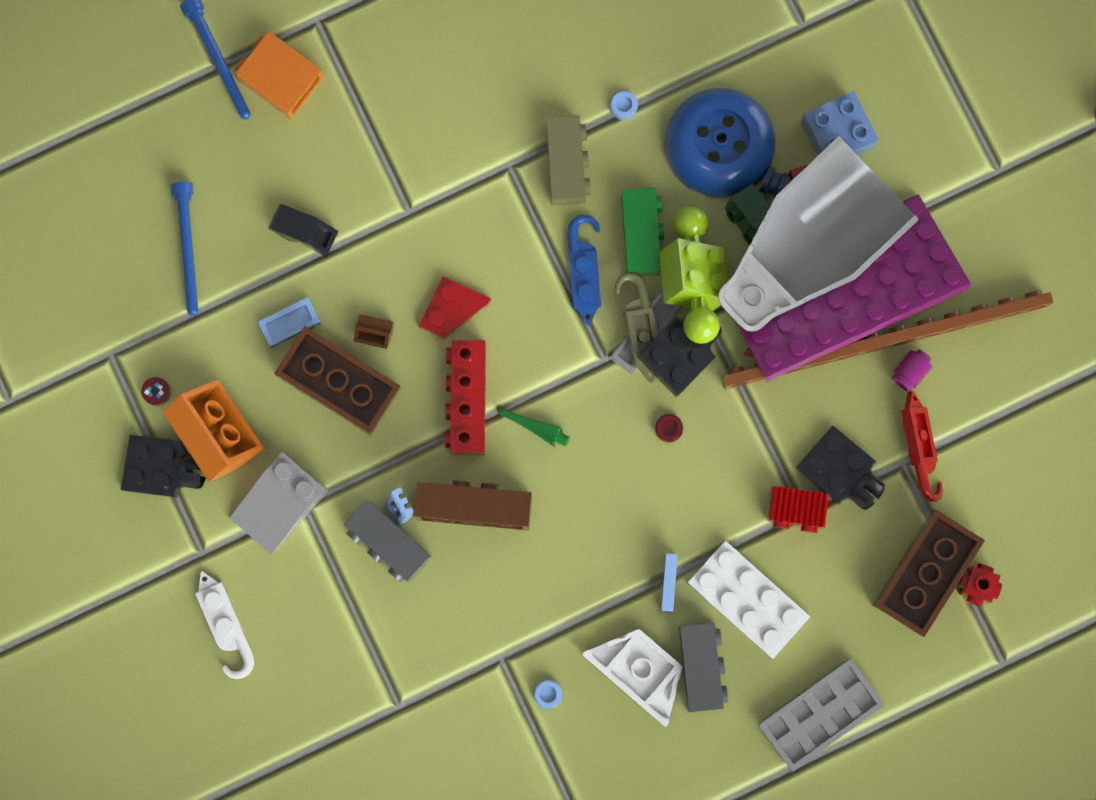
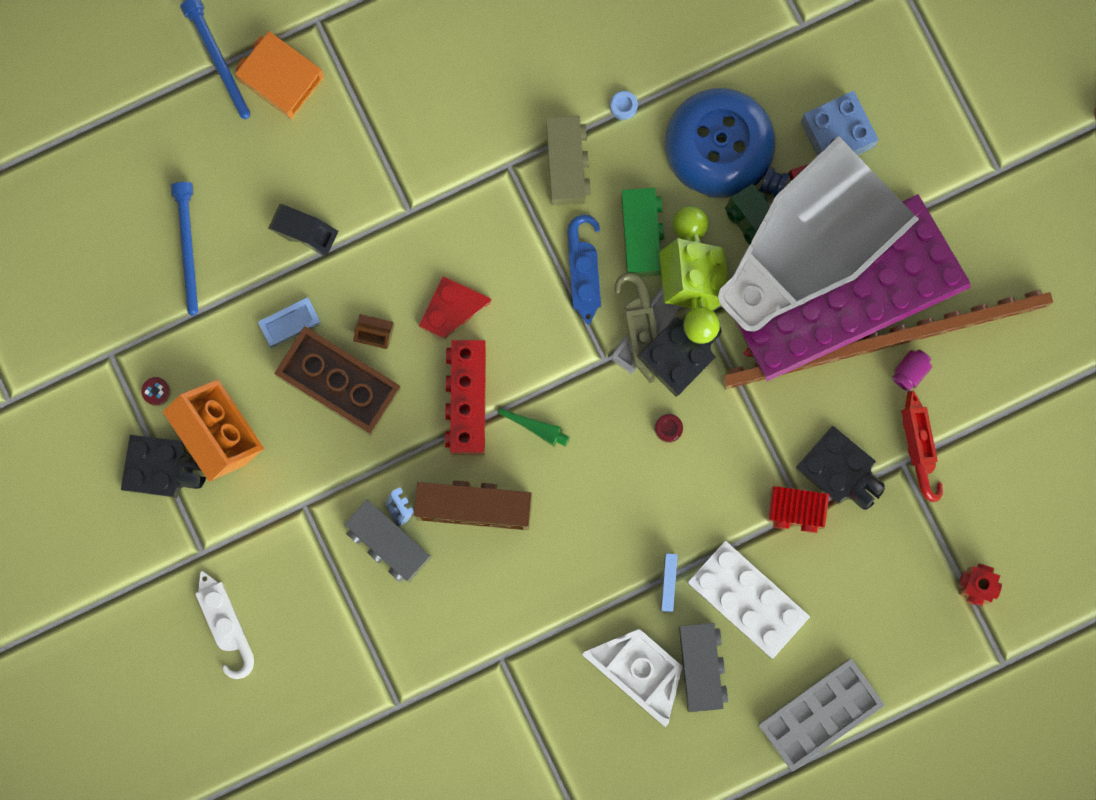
(278, 503): light grey slope -> none
(548, 694): light blue tile -> none
(928, 572): reddish brown brick -> none

